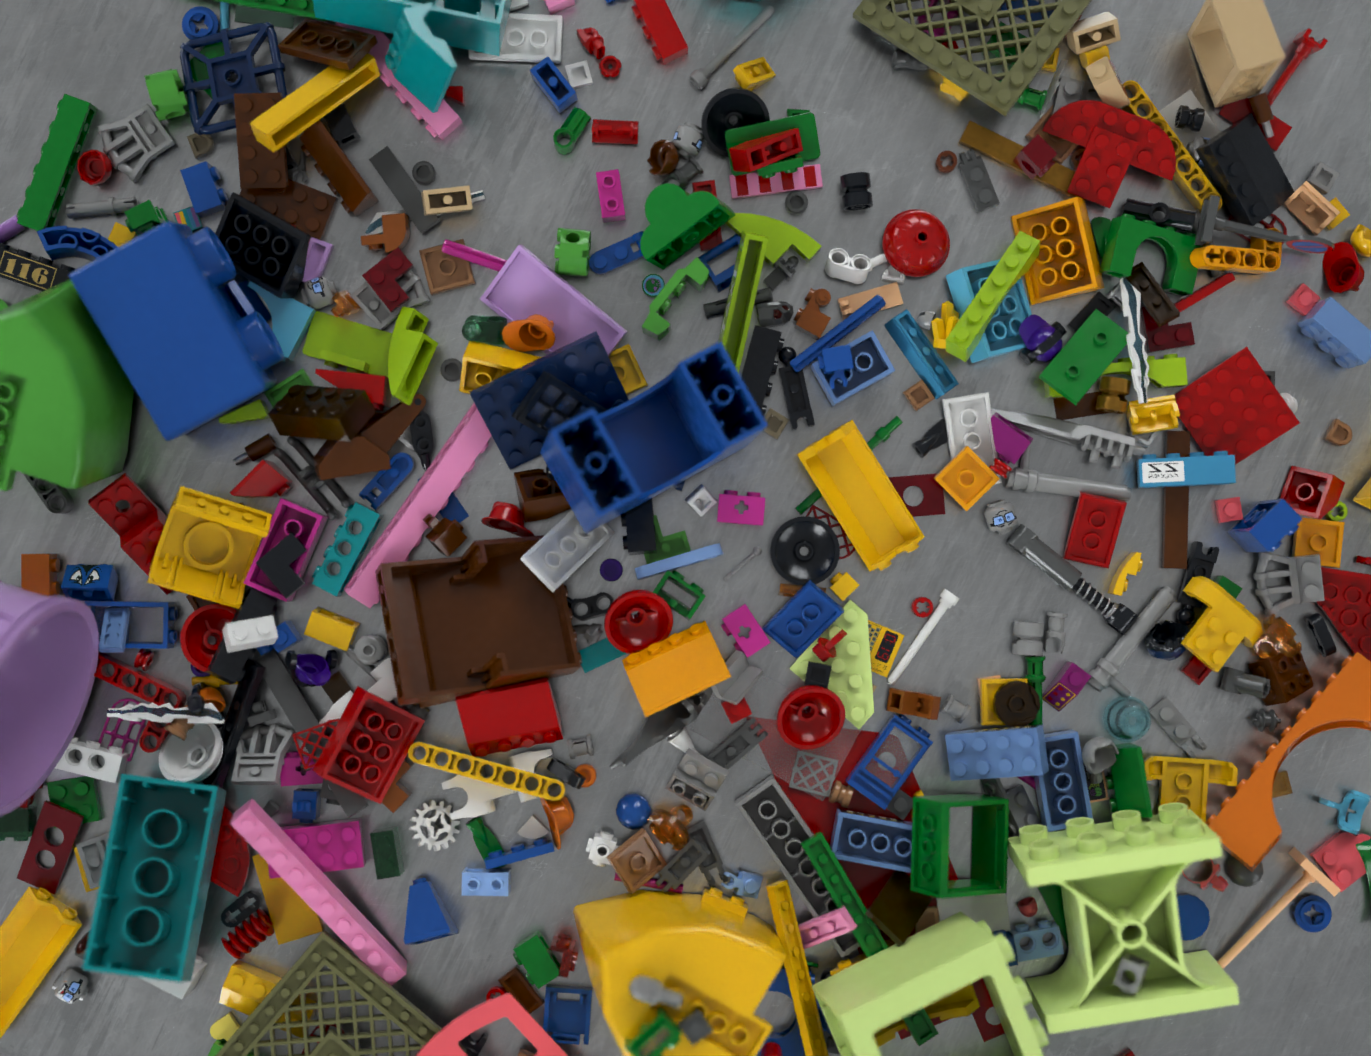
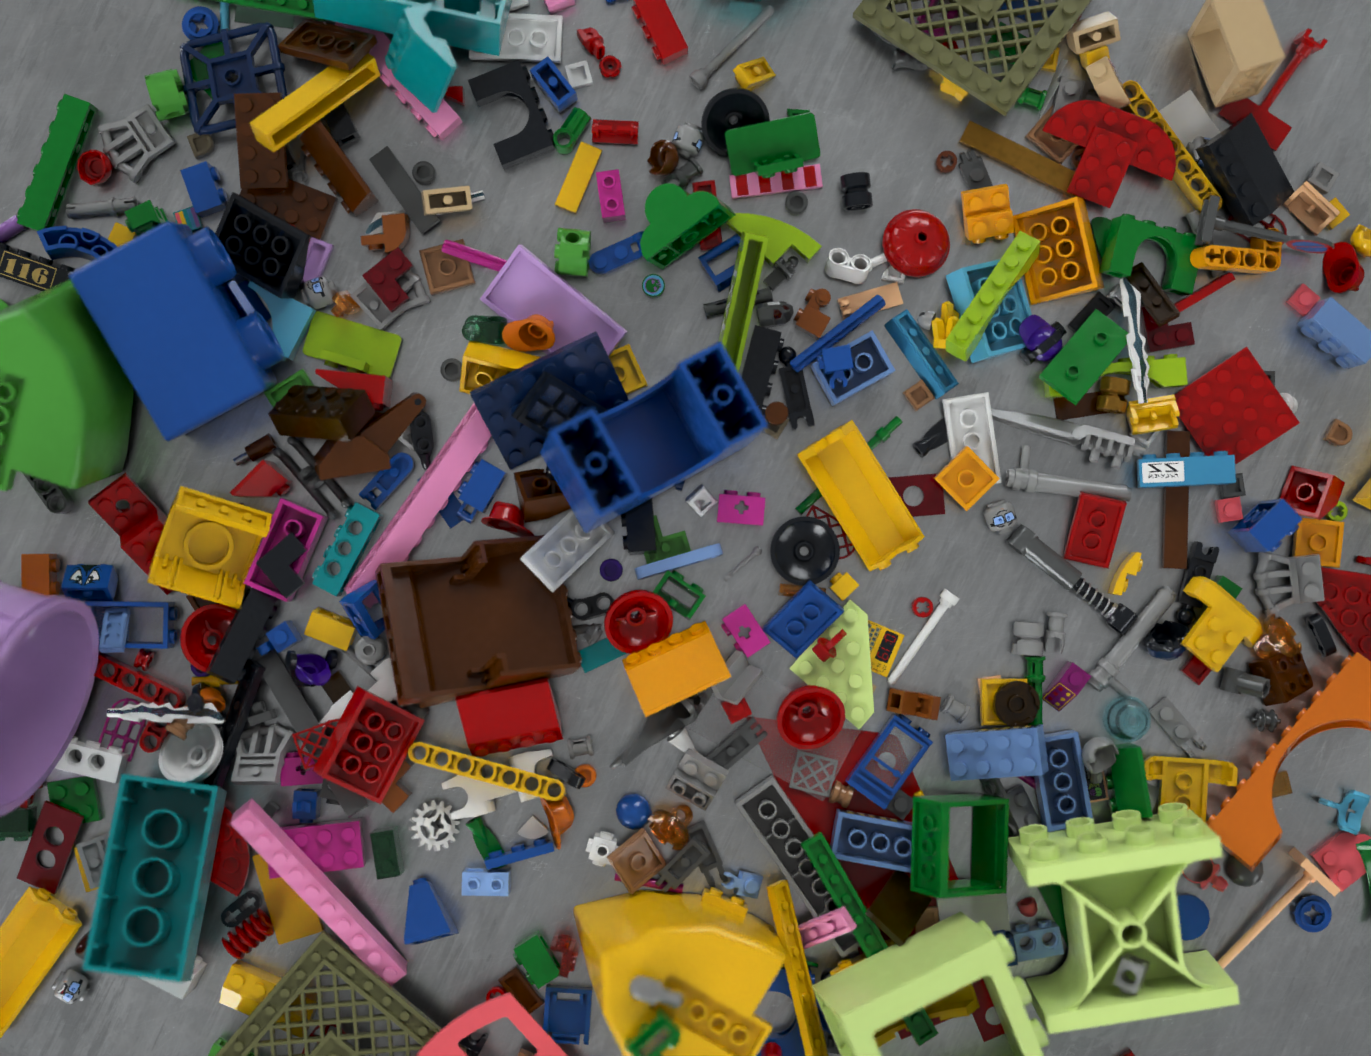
(224, 1027): light yellow tile -> none
(250, 633): white brick -> none
(253, 411): lime slope -> none
(359, 615): none -> blue tile
(409, 354): lime slope -> none
(445, 534): reddish brown brick -> none
(480, 489): none -> blue brick
(512, 82): none -> black arch
(578, 177): none -> yellow tile
(695, 1026): dark grey plate -> none
(696, 275): bright green plate -> none
(765, 150): red slope -> none
(776, 413): none -> reddish brown tile
(818, 674): black plate -> none
(987, 213): none -> light orange plate
(1000, 468): red bush -> none
(1008, 439): magenta slope -> none
(1035, 157): dark red brick -> none
(1174, 217): black piece -> none
(1189, 118): black wheel -> none
(1233, 490): none -> dark grey tile
(1262, 112): reddish brown piece -> none

